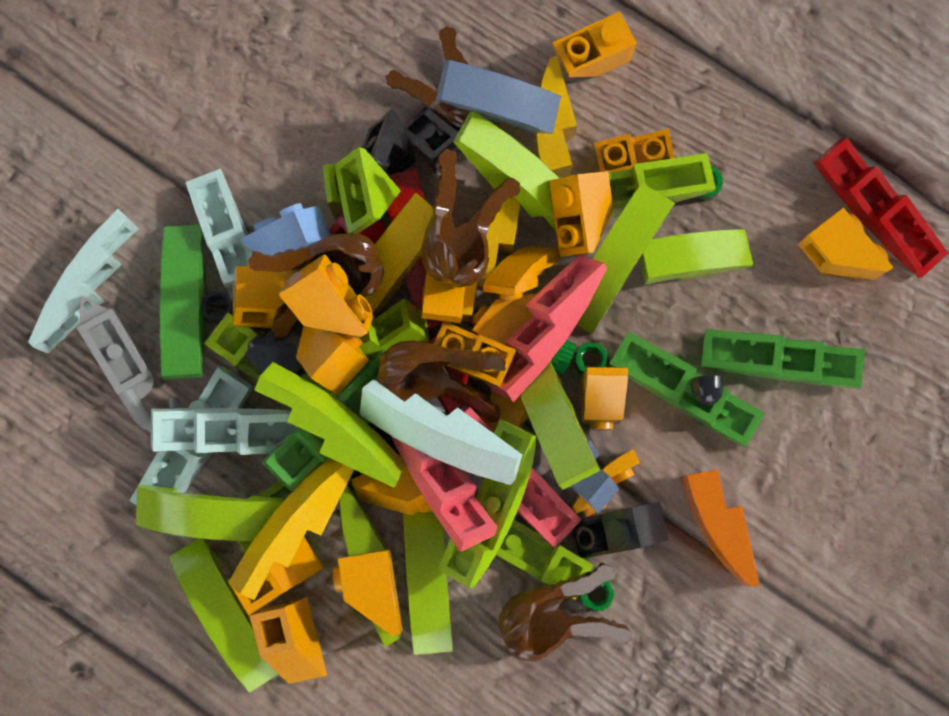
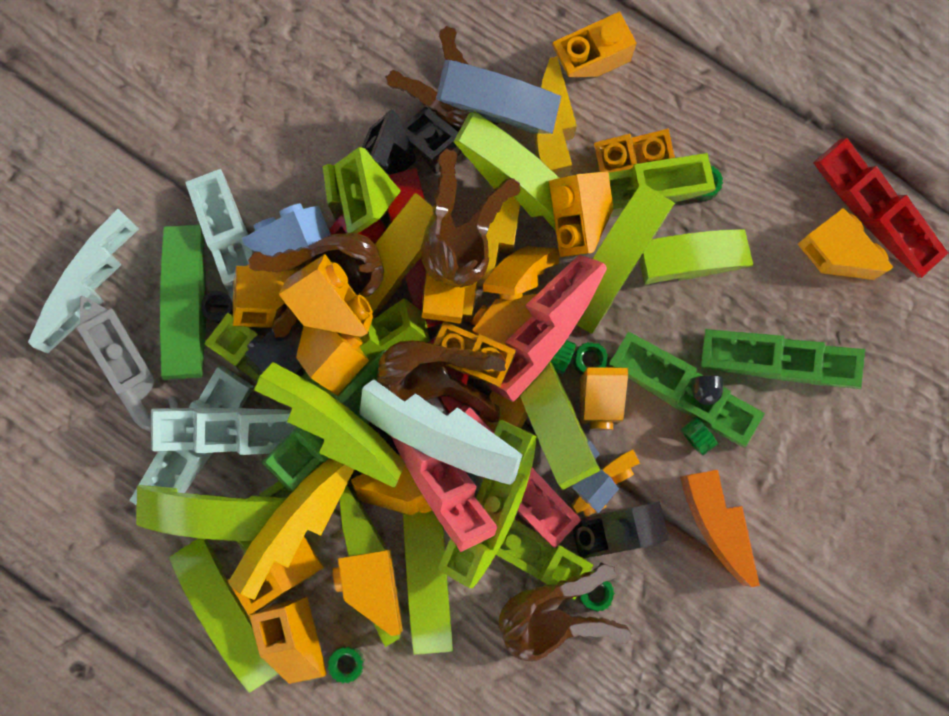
(334, 669): none -> green axle
(699, 436): none -> green axle

